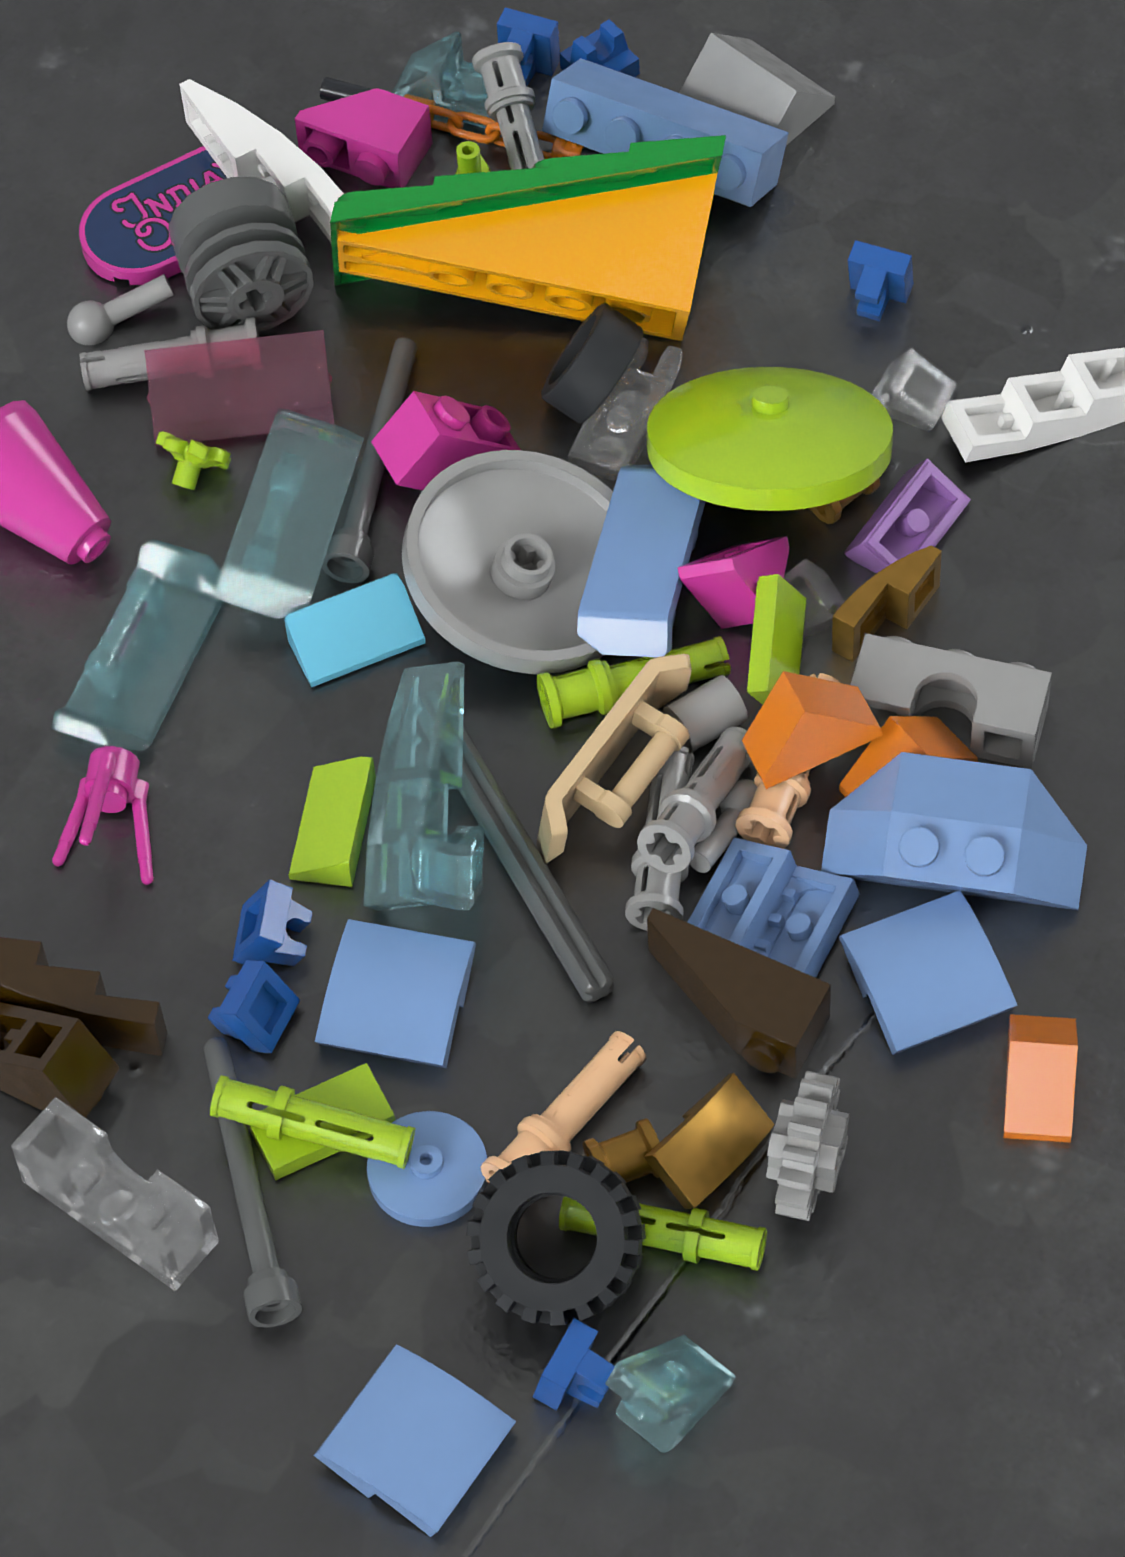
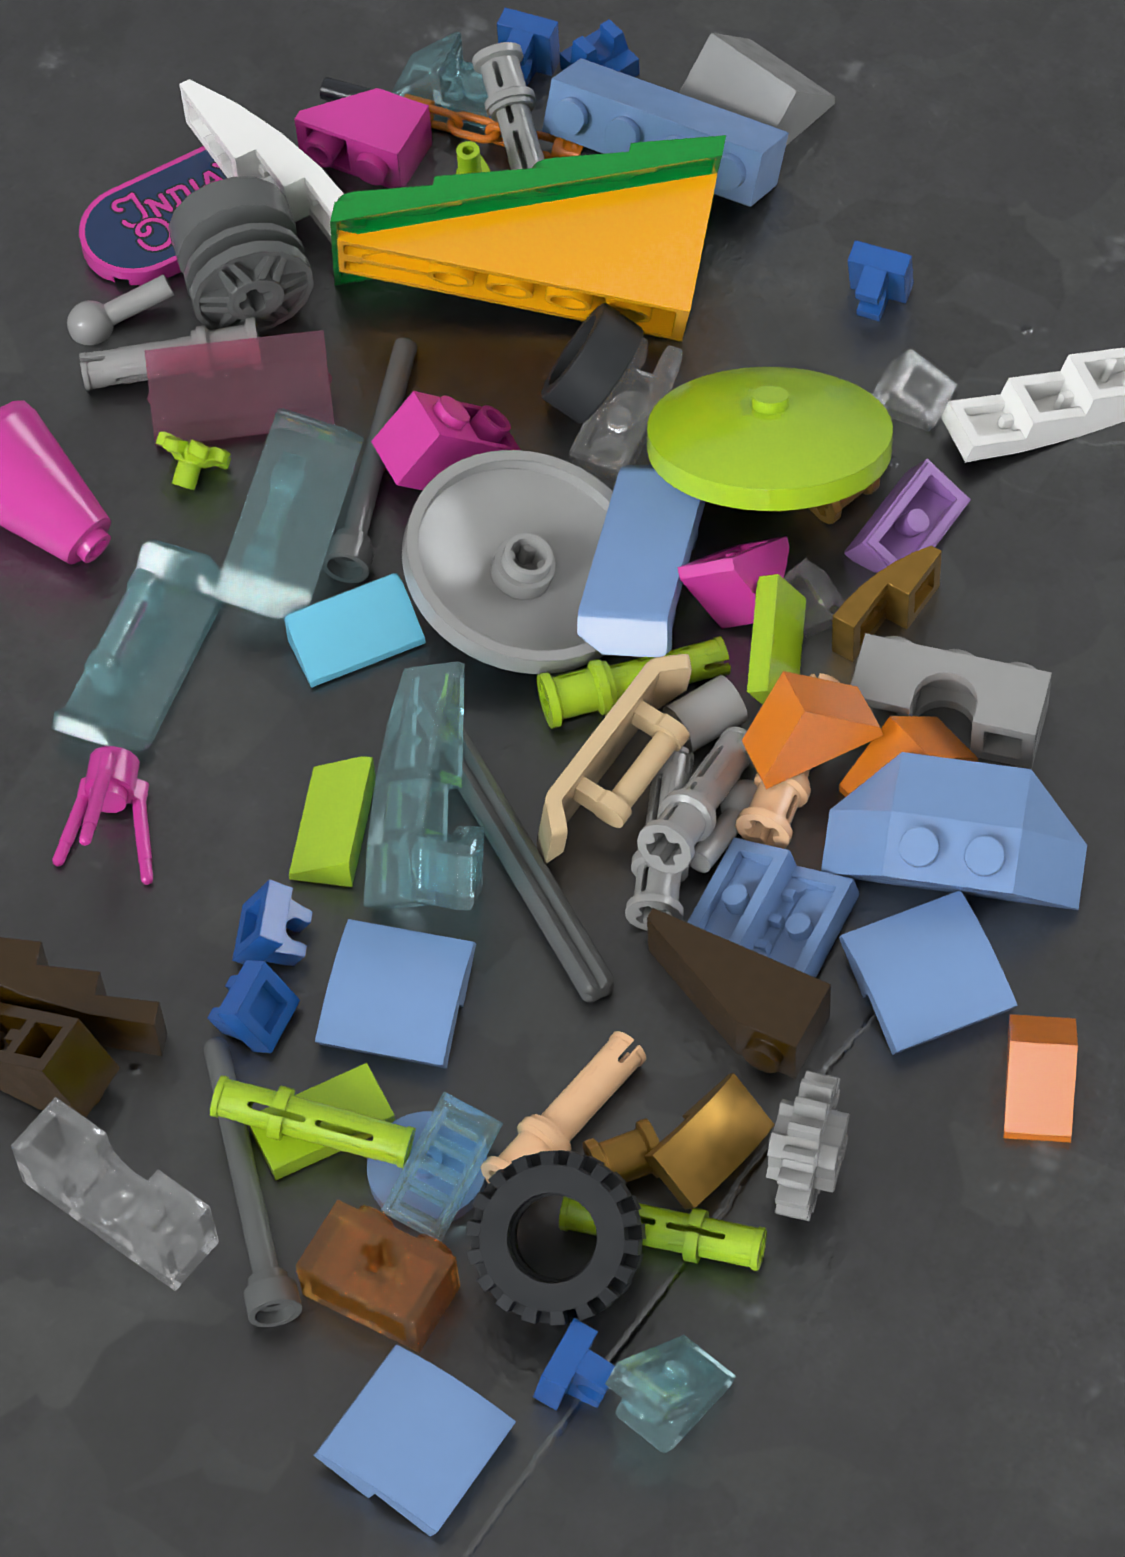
(393, 1302): none -> clear orange brick
(470, 1124): none -> clear light blue slope

